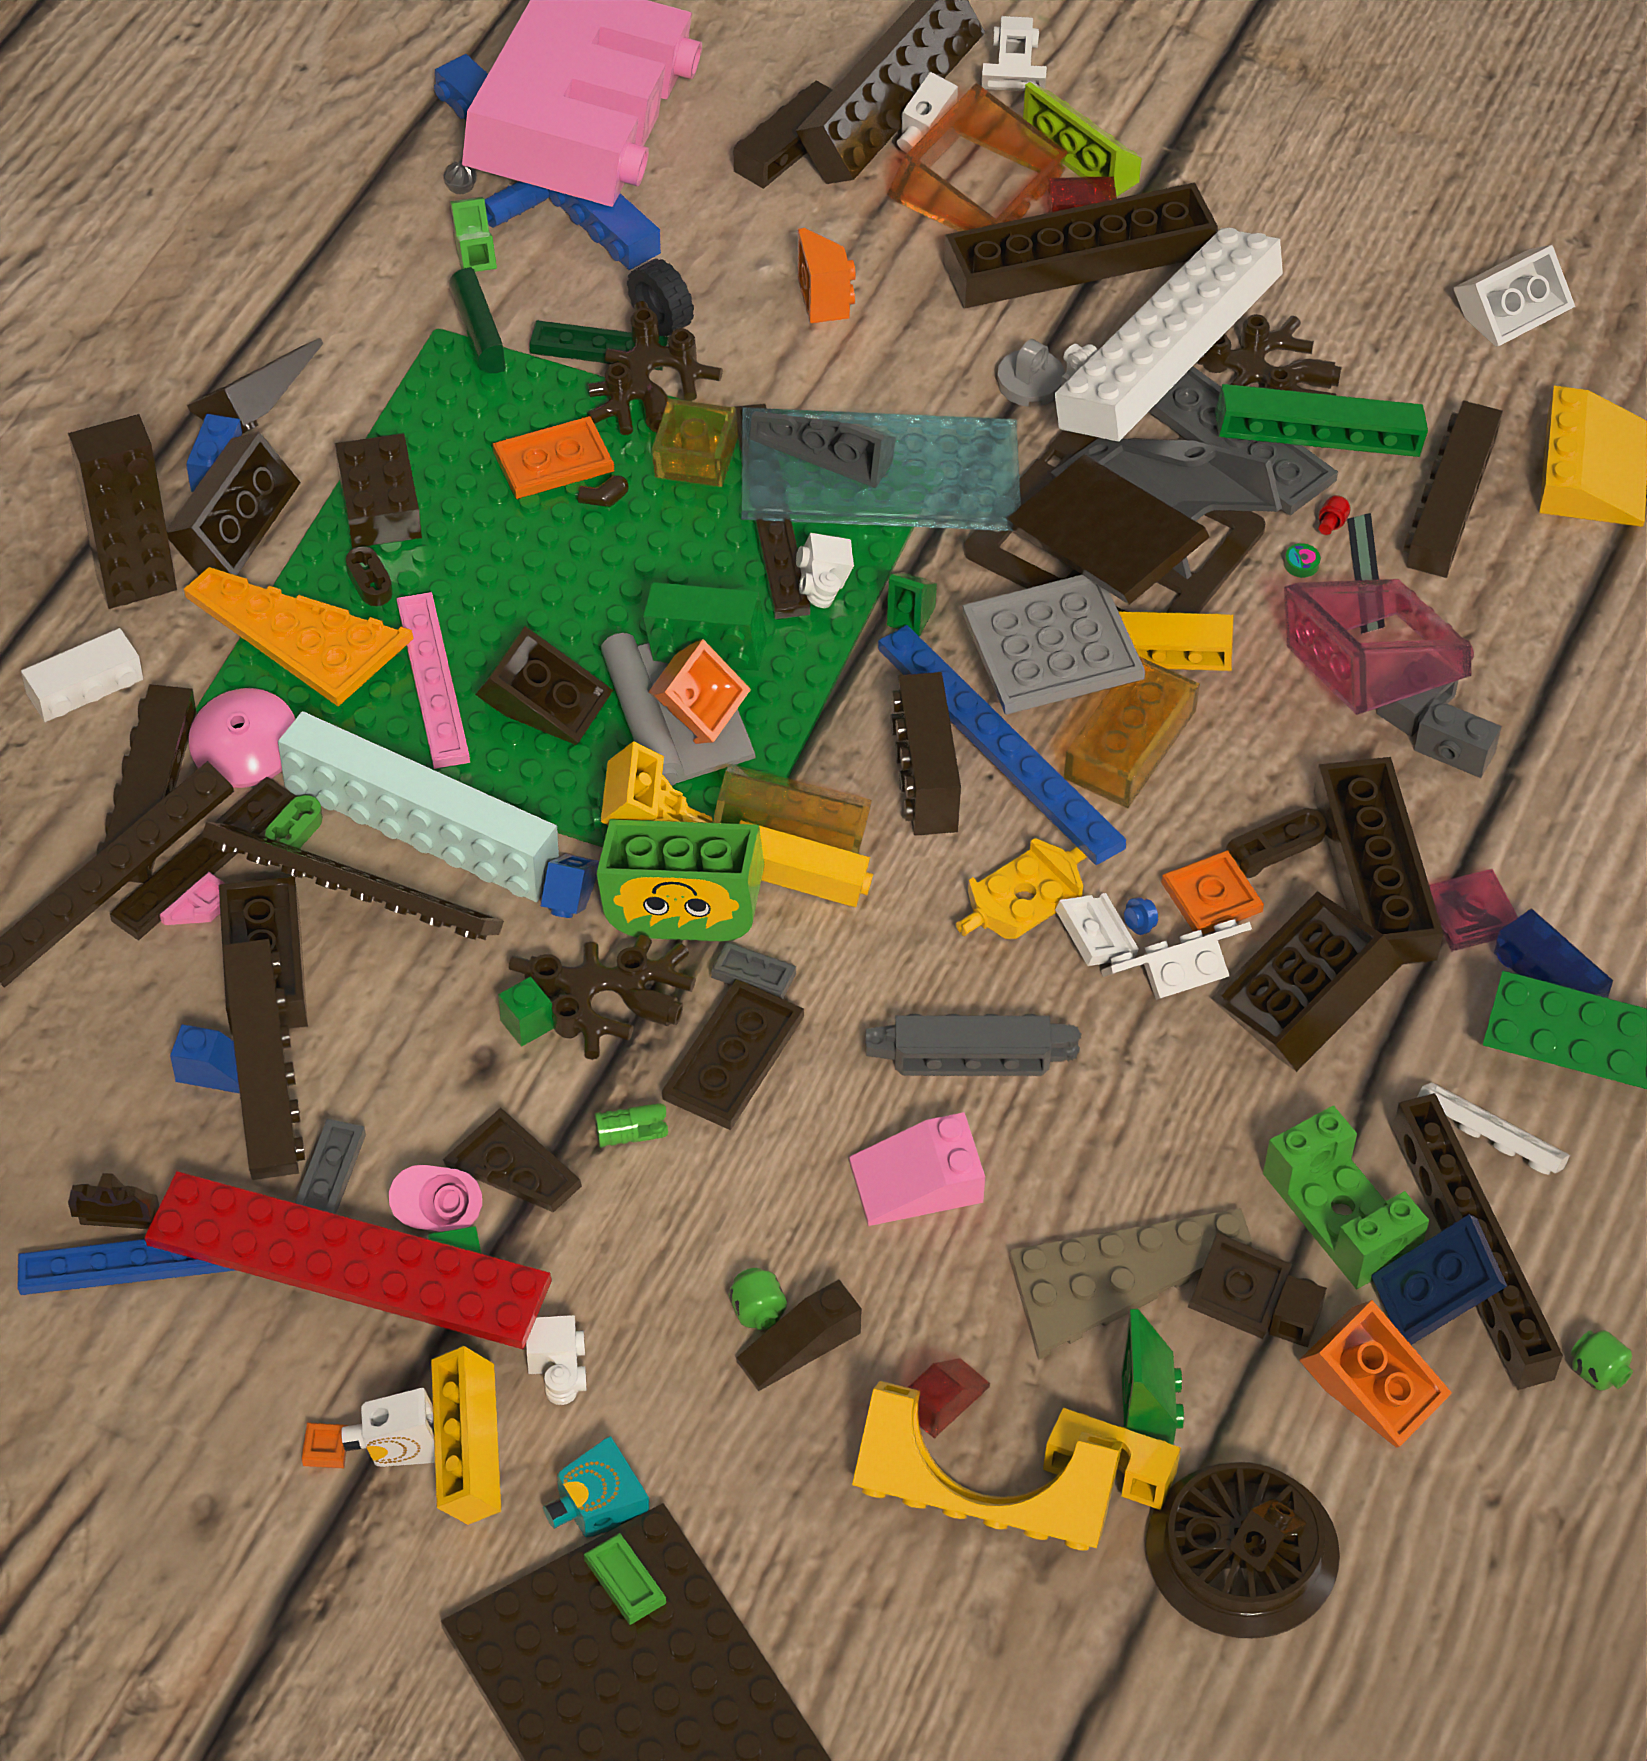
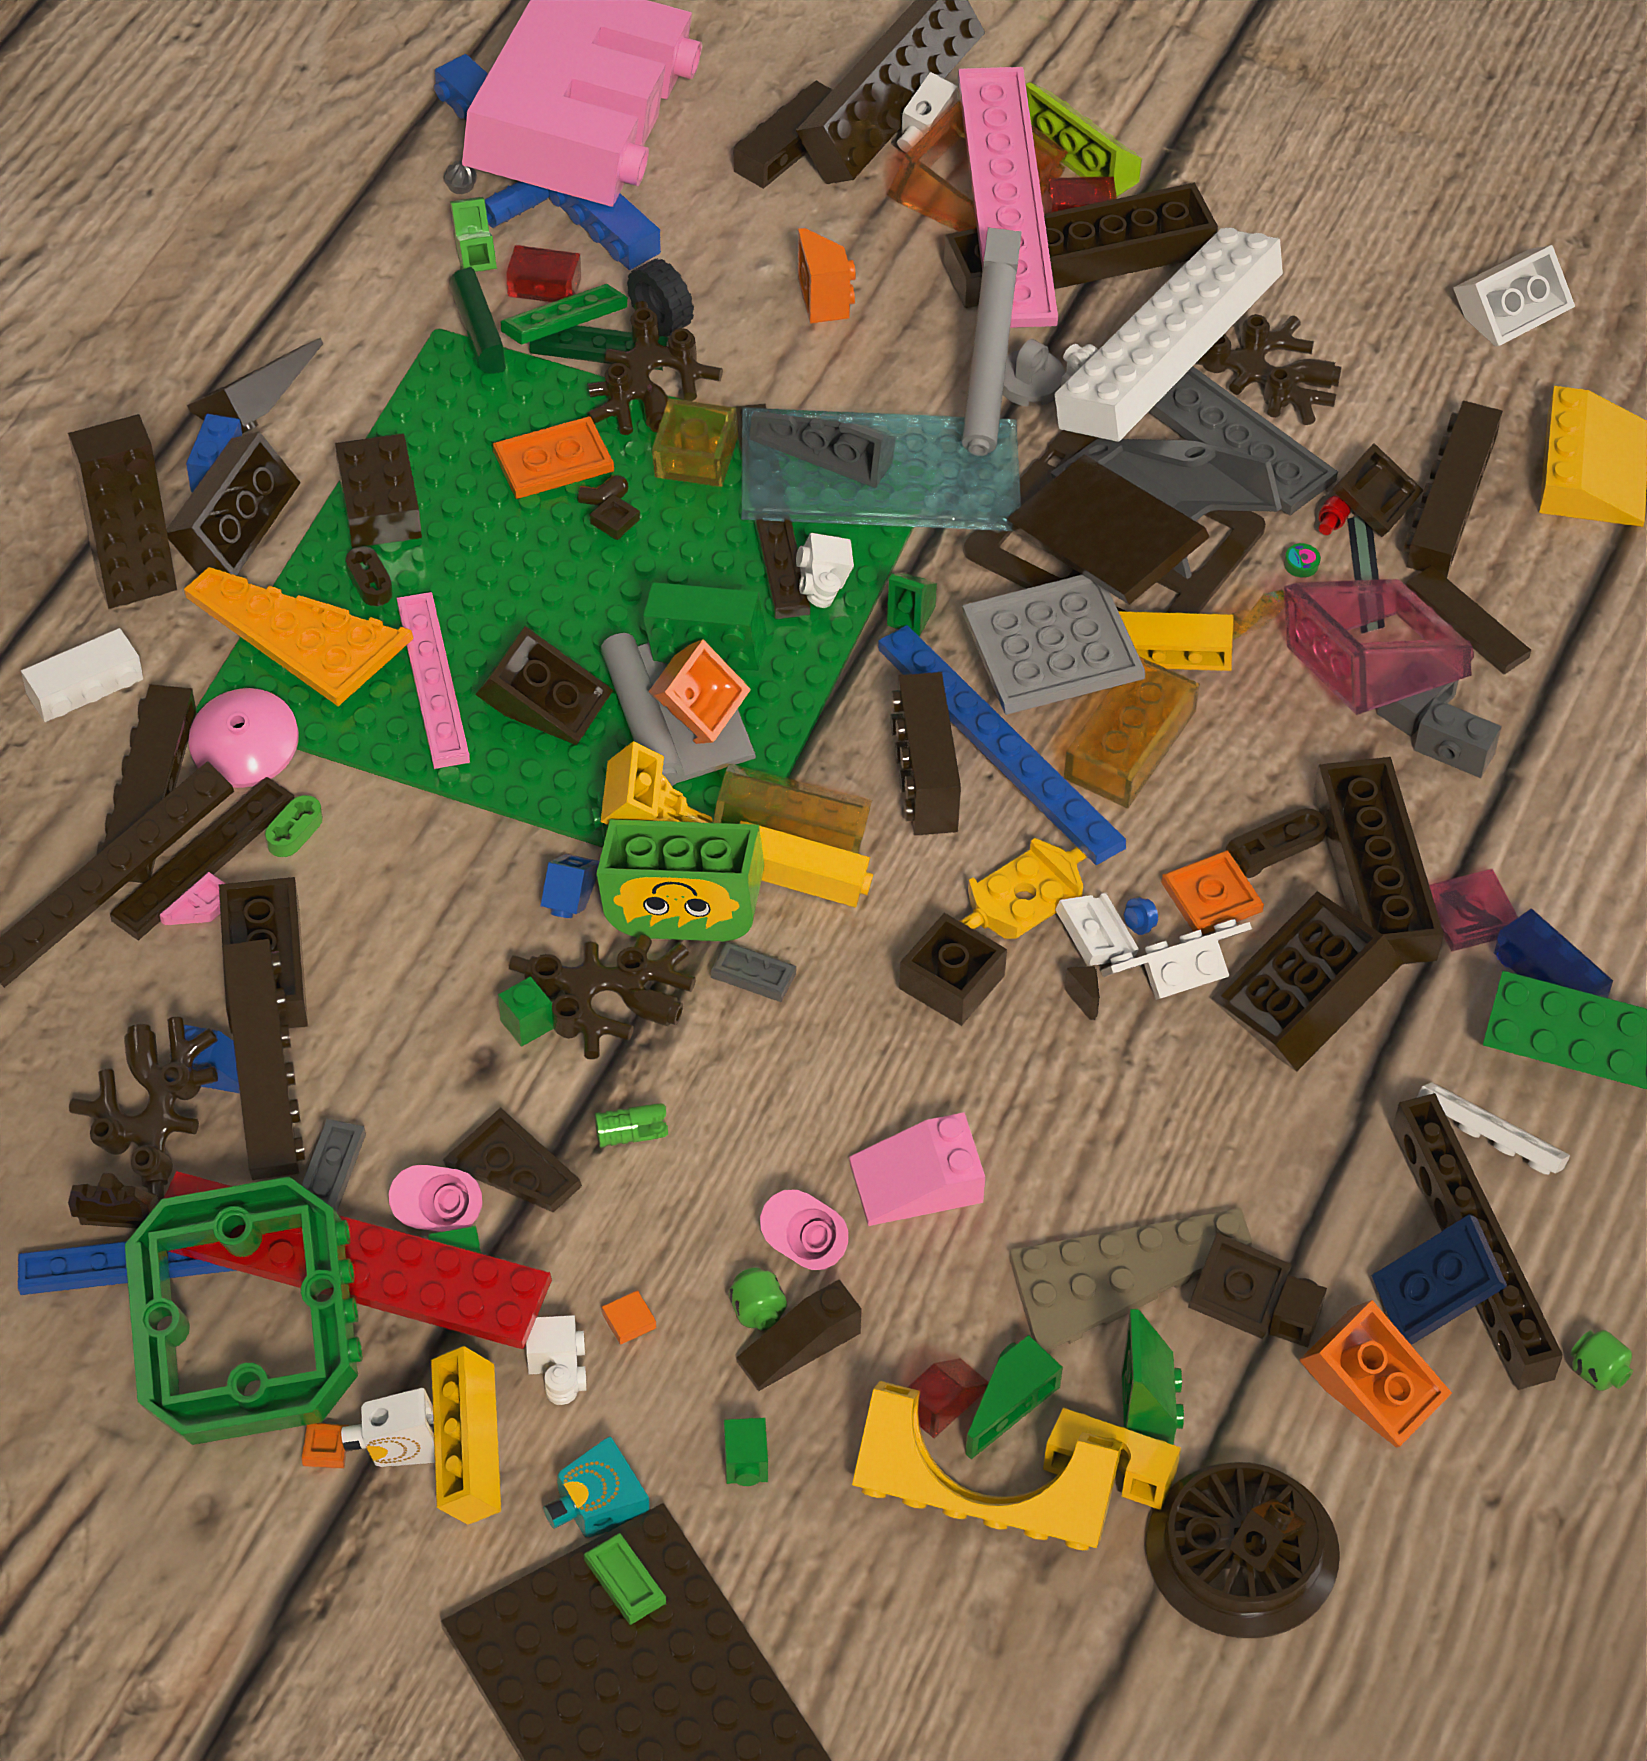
(150, 1129): none -> dark brown plant
(210, 1219): none -> green panel
(341, 876): dark brown plate -> none
(418, 806): light aqua brick -> none
(543, 274): none -> clear red brick
(564, 314): none -> green tile
(614, 517): none -> dark brown plate
(629, 1317): none -> orange tile
(733, 1054): dark brown plate -> none
(746, 1451): none -> green brick
(804, 1229): none -> bright pink piece
(952, 969): none -> dark brown brick
(973, 1044): dark grey hinge -> none
(991, 341): none -> light grey brick
(1008, 182): none -> bright pink plate
(1015, 43): white tile -> none
(1017, 1386): none -> green slope
(1083, 988): none -> dark brown slope
(1261, 614): none -> clear yellow slope
(1315, 1171): bright green plate -> none
(1321, 420): green brick -> none
(1378, 490): none -> dark brown plate
(1470, 620): none -> dark brown tile

